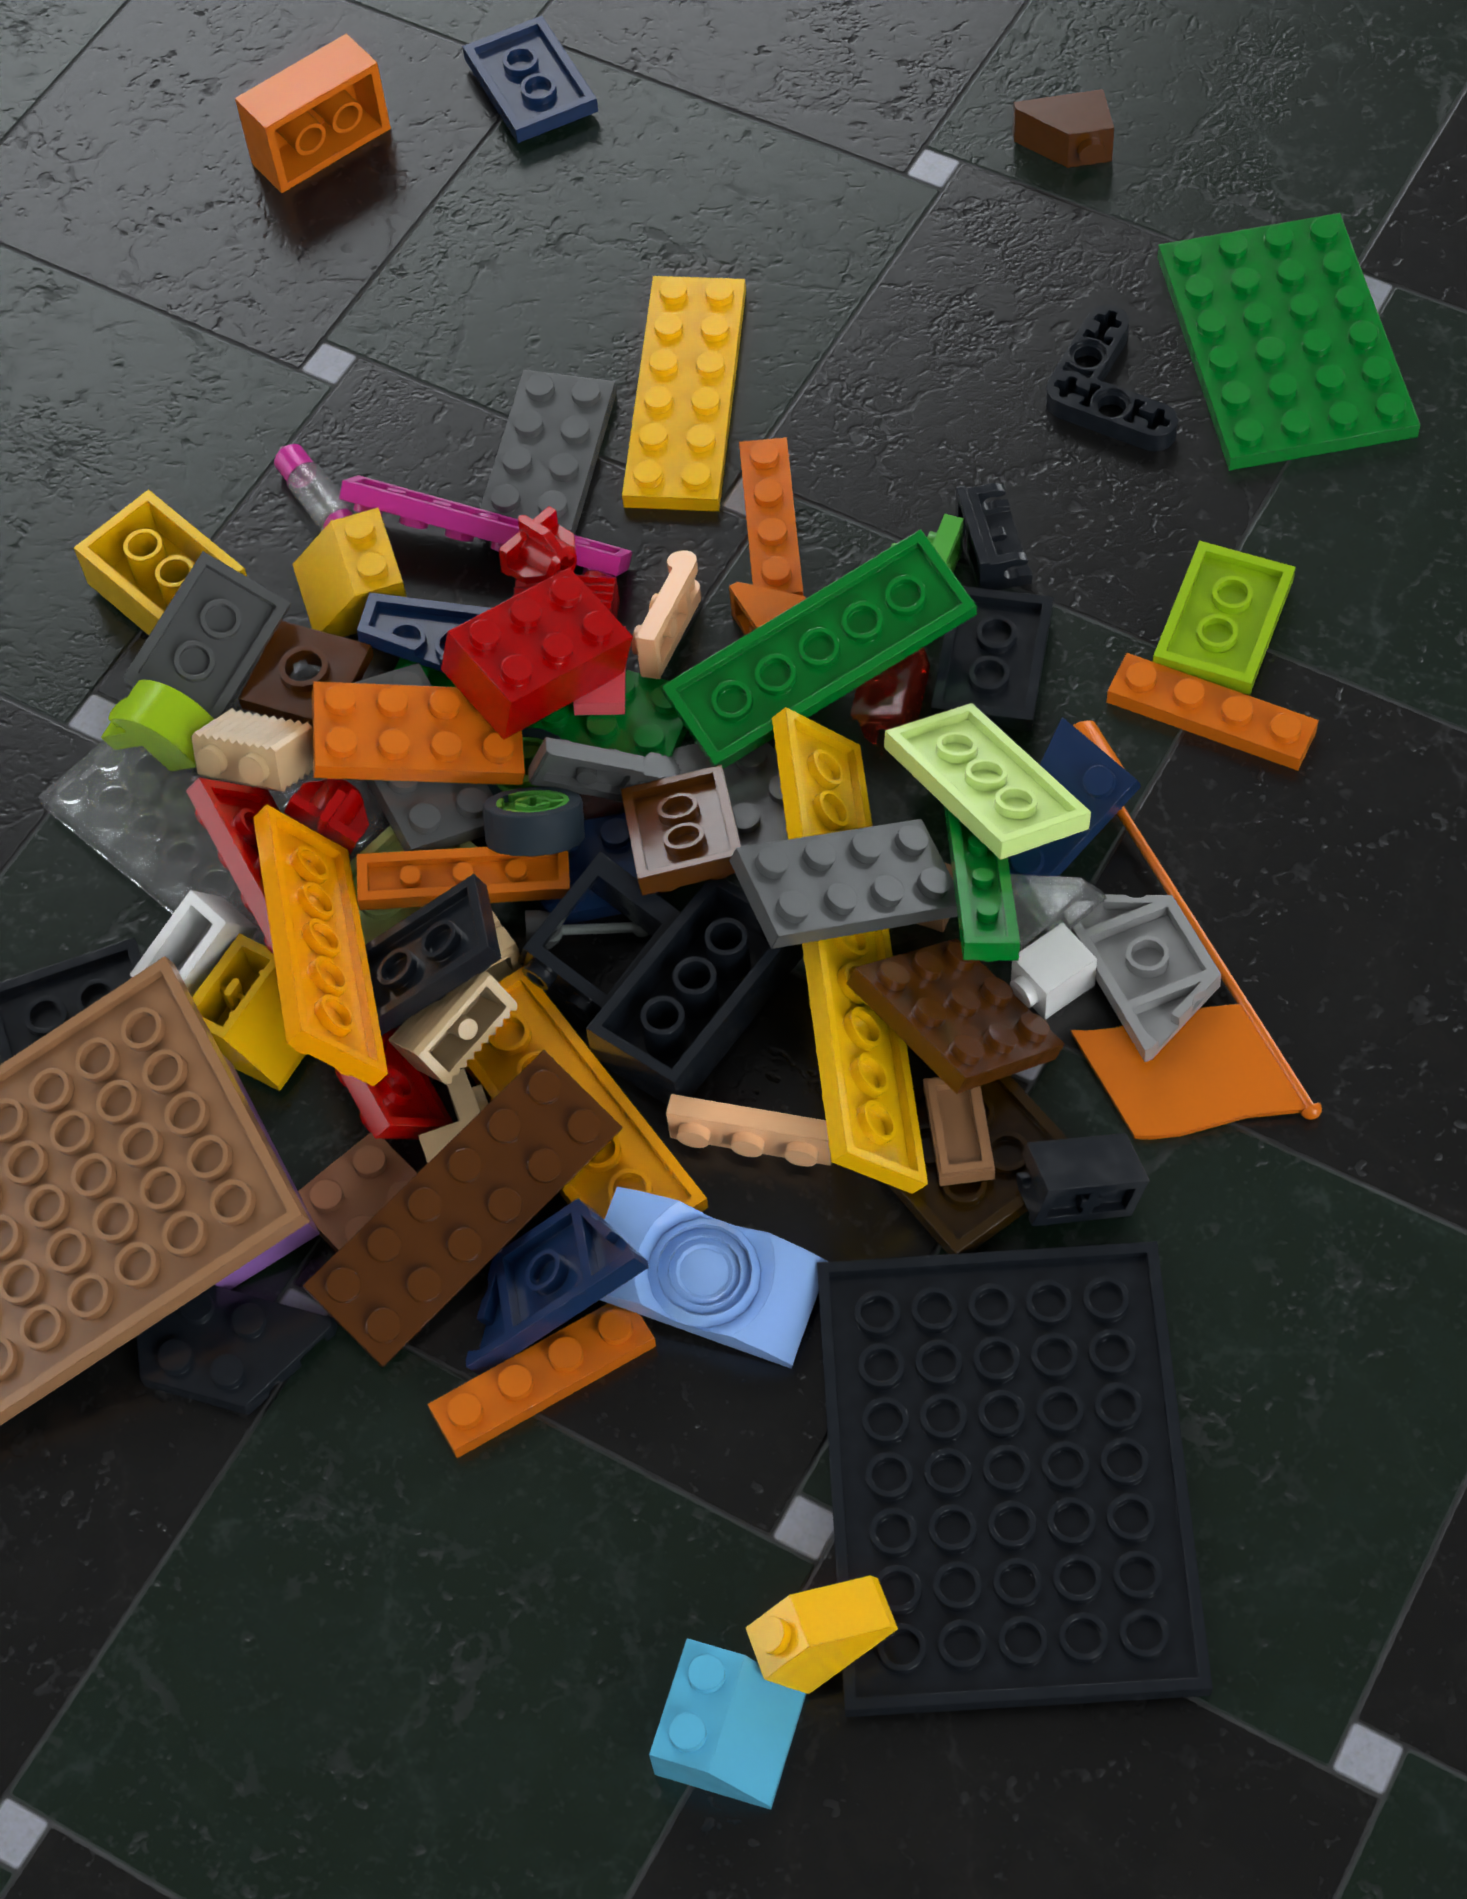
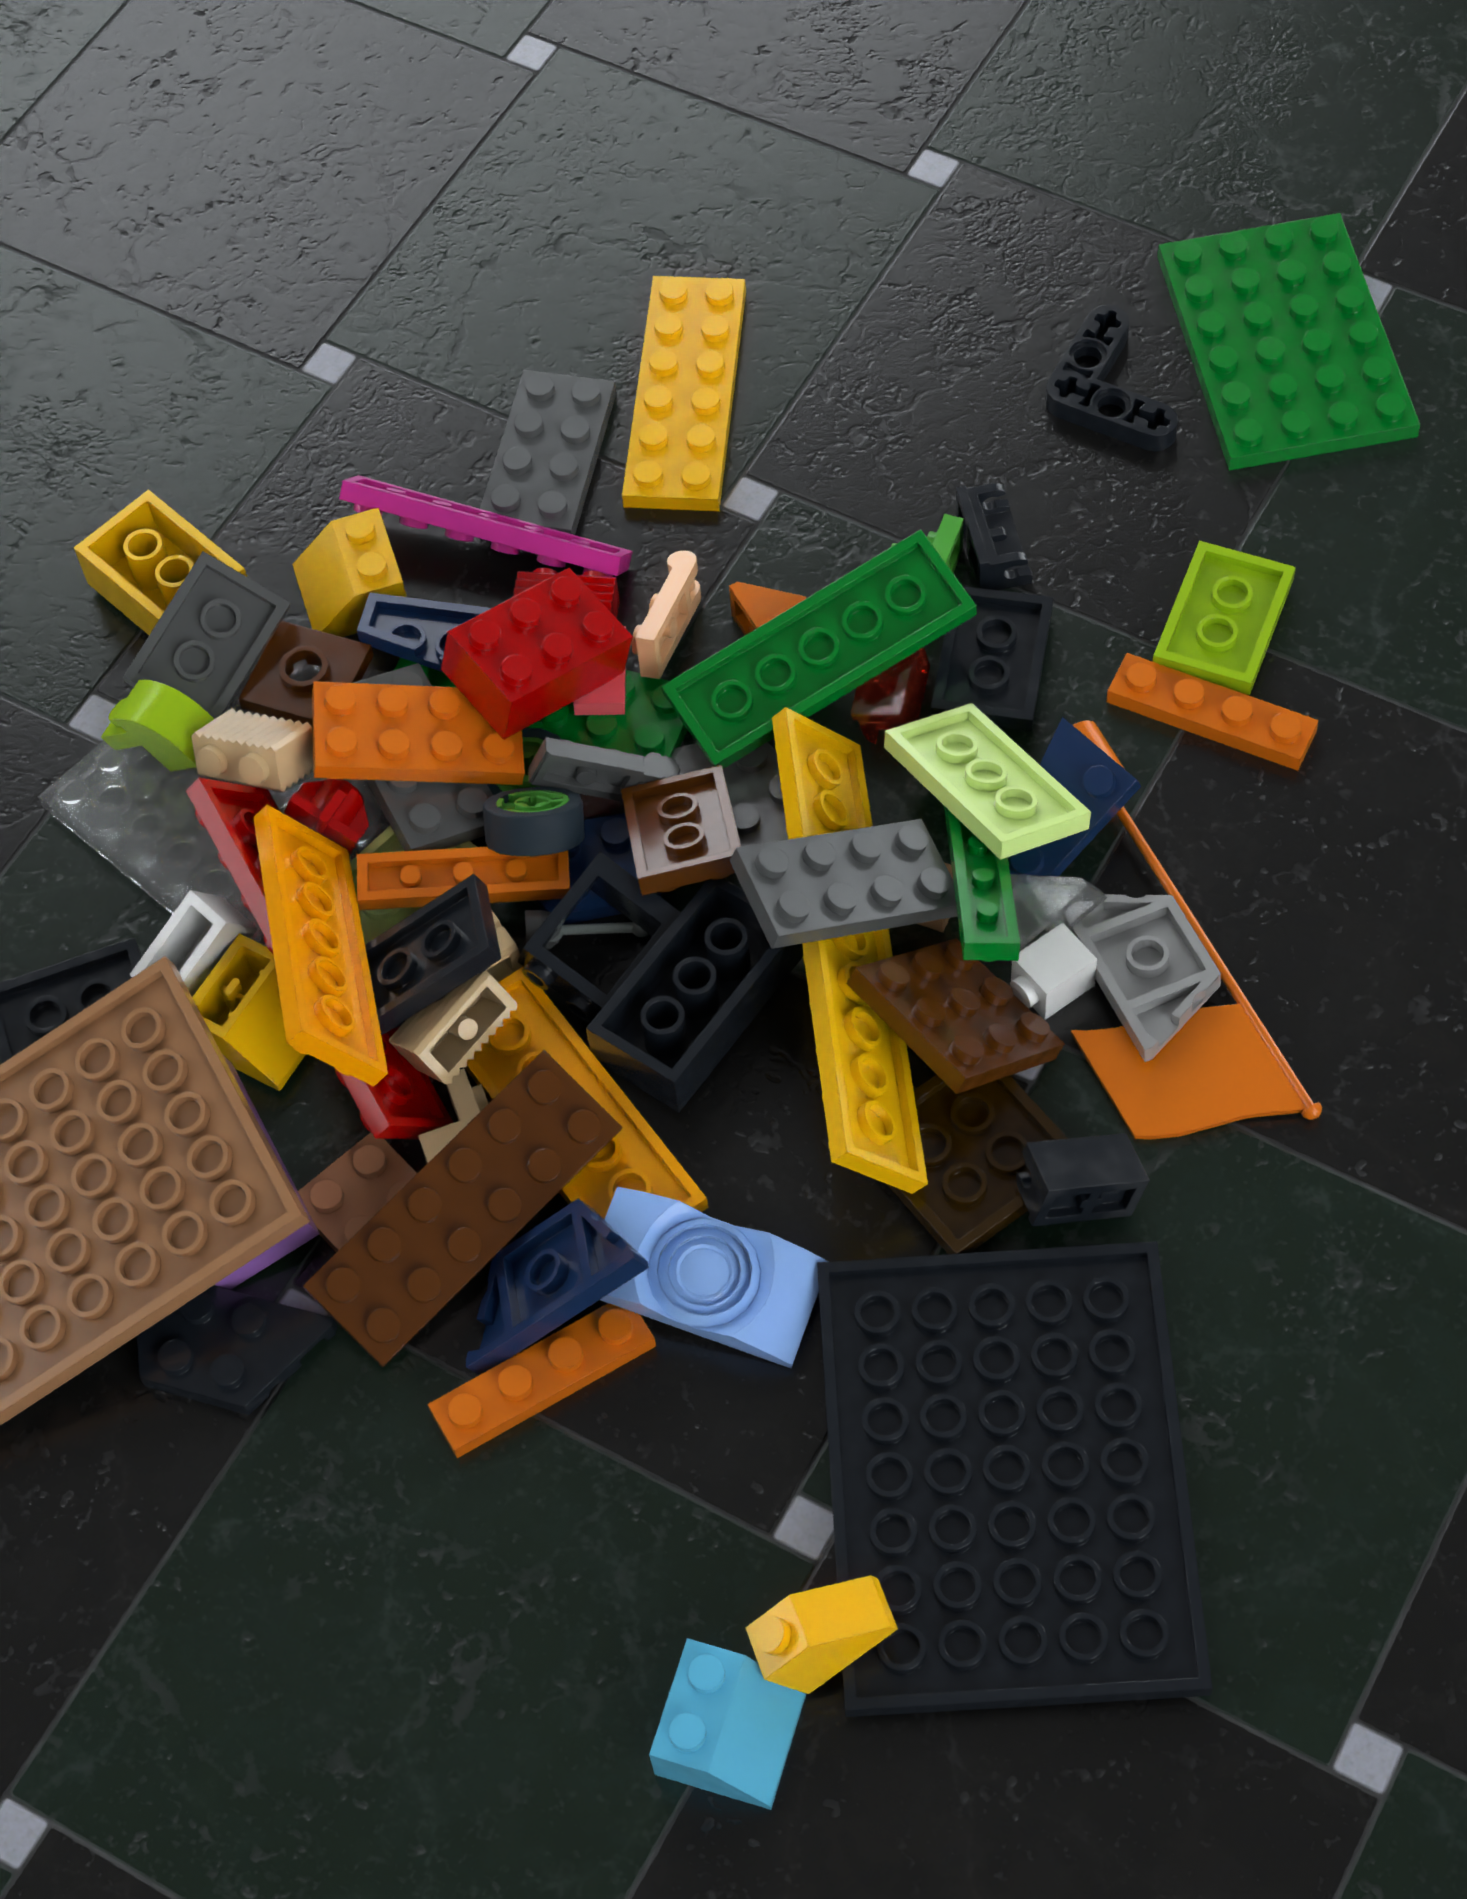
(311, 486): clear piece -> none
(313, 113): orange brick -> none
(530, 79): plate -> none
(538, 549): red piece -> none
(748, 1130): light nougat plate -> none
(770, 515): orange plate -> none
(958, 1133): medium nougat tile -> none
(1066, 128): reddish brown slope -> none

